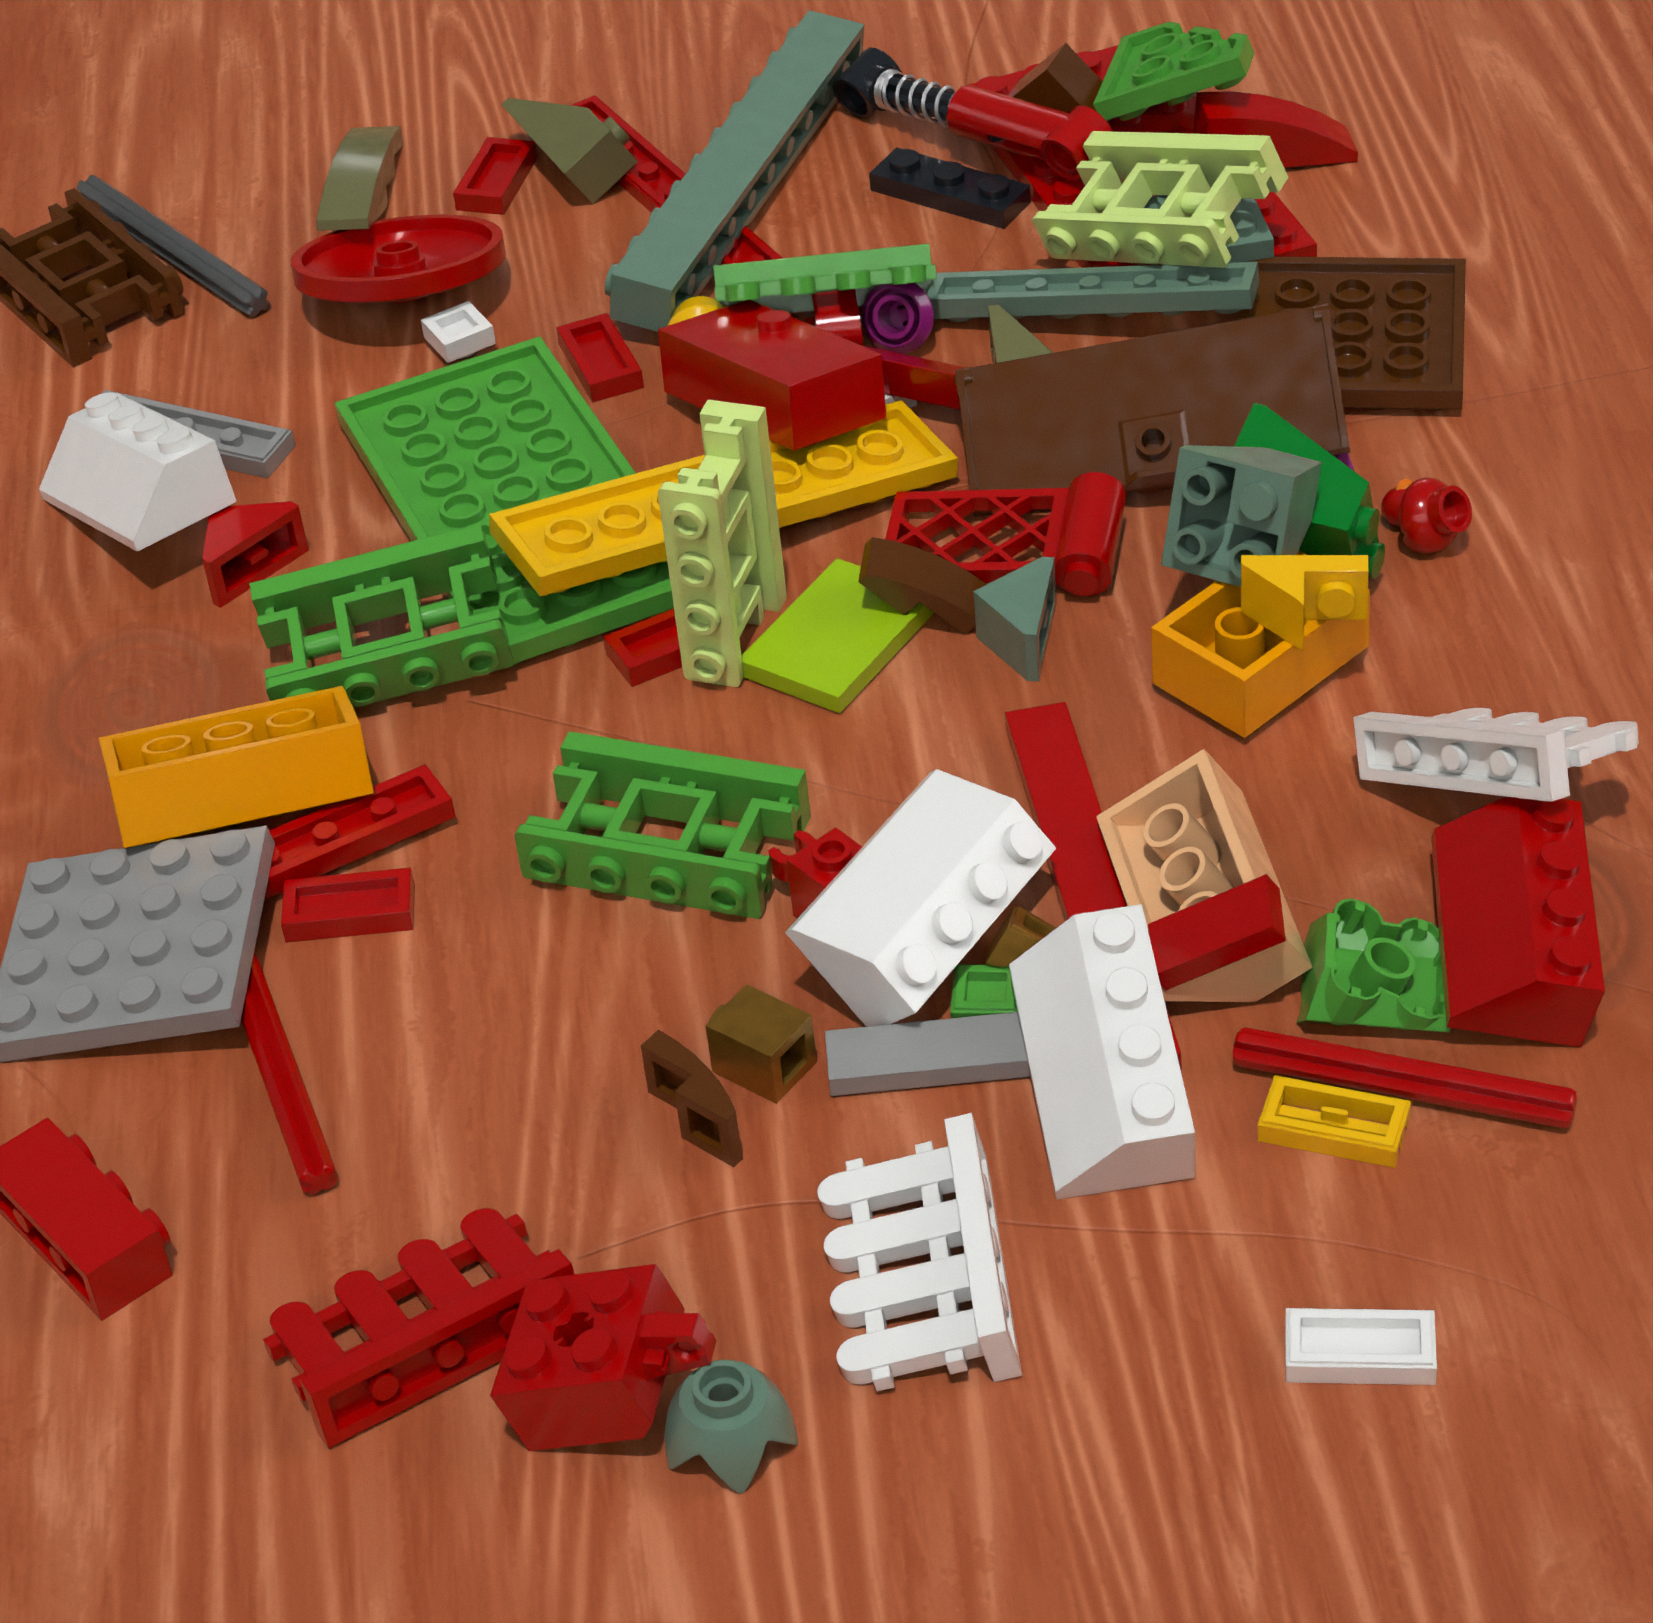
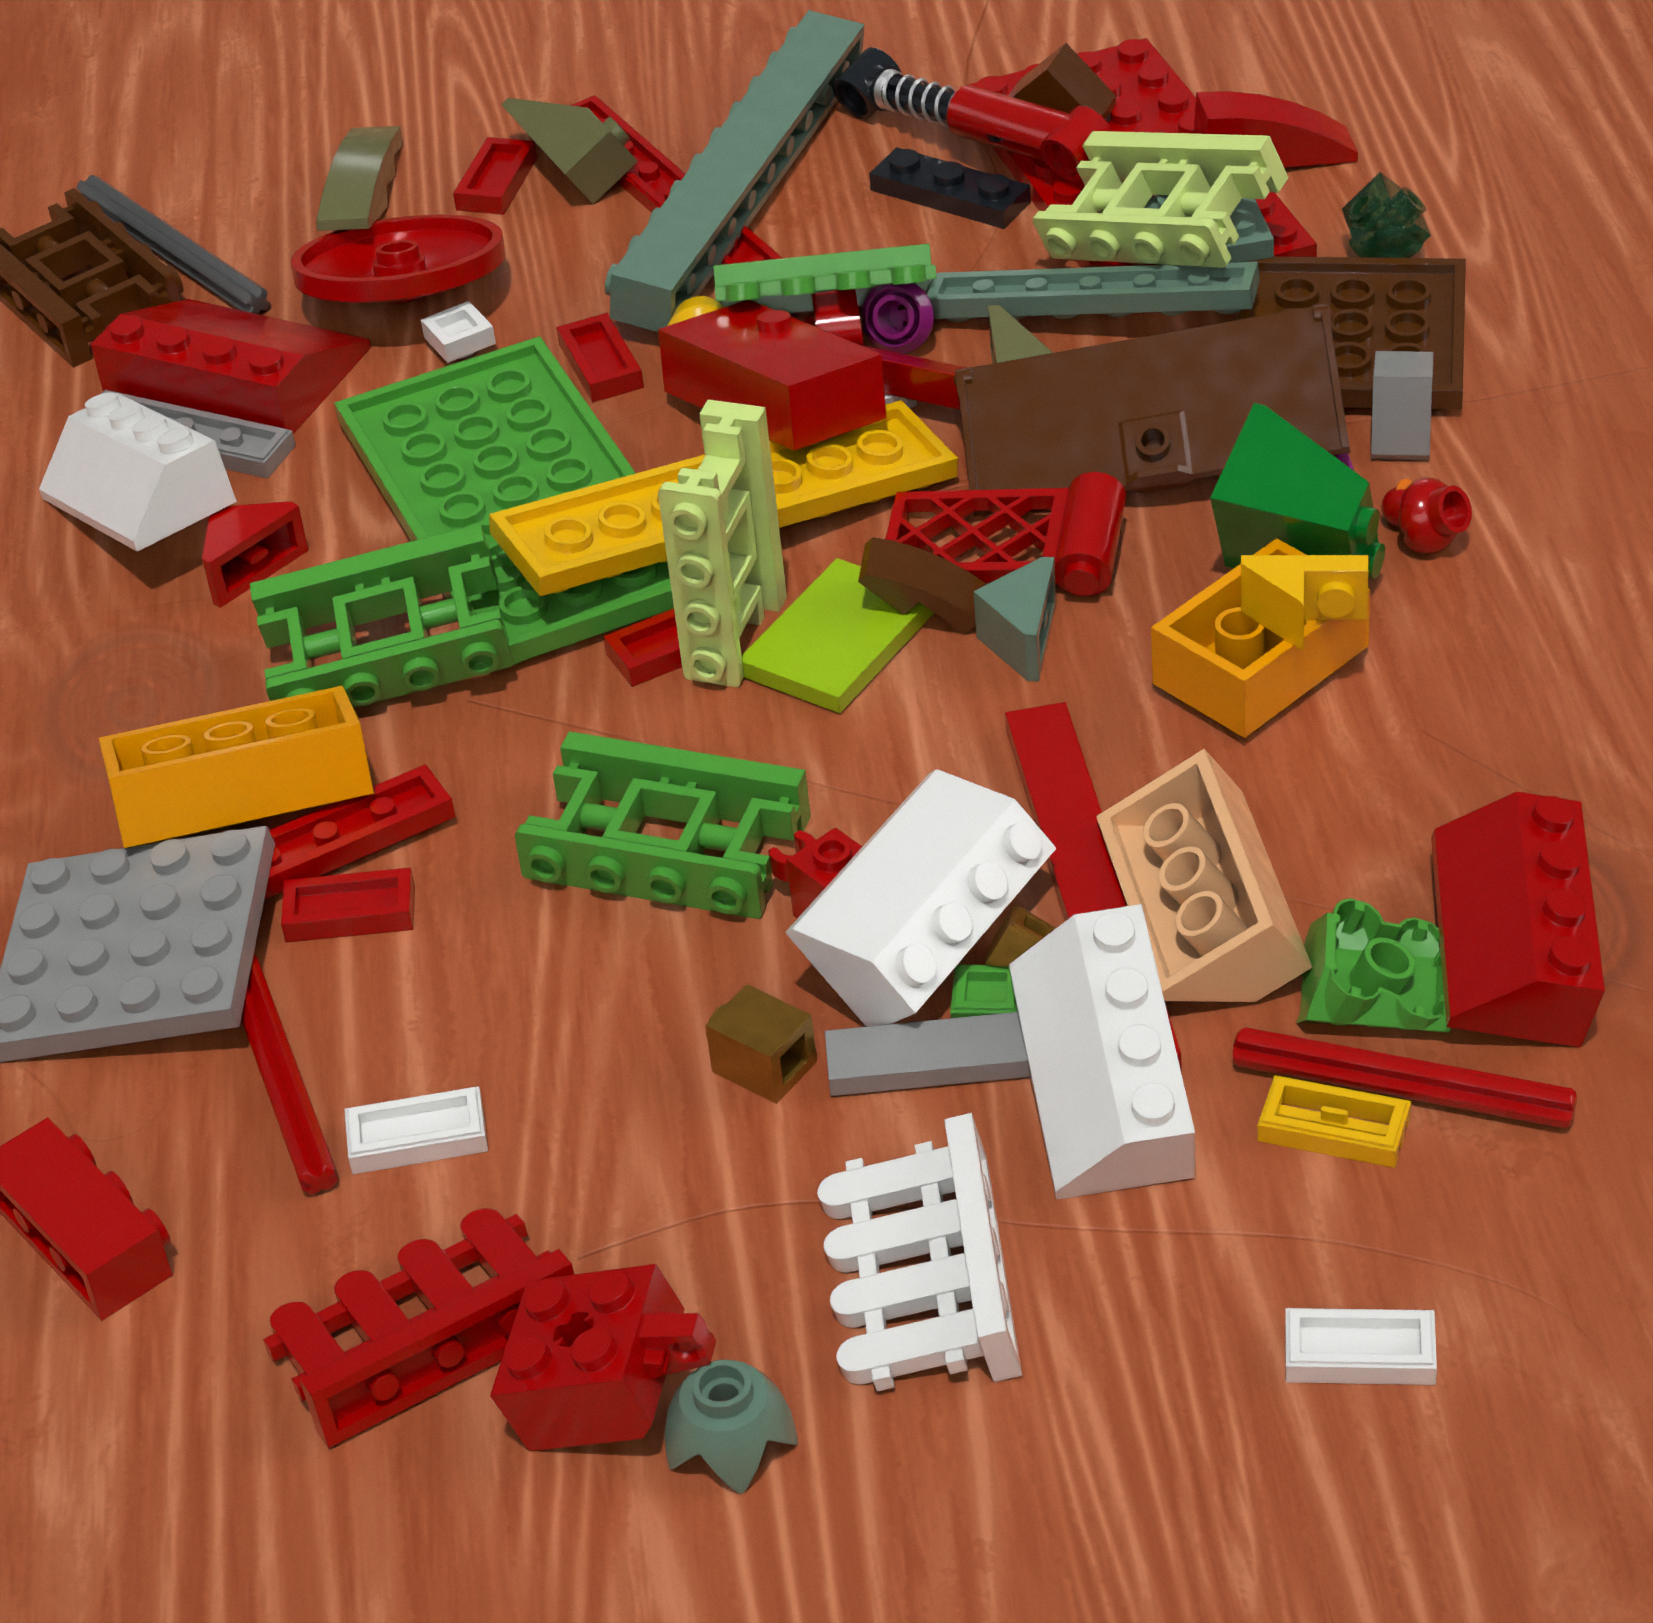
(225, 361): none -> red slope
(415, 1130): none -> white tile
(700, 1099): reddish brown slope -> none
(1170, 68): bright green plate -> none
(1217, 931): red tile -> none
(1237, 505): sand green slope -> none
(1386, 220): none -> clear green brick
(1402, 405): none -> light grey slope
(1484, 753): white fence -> none

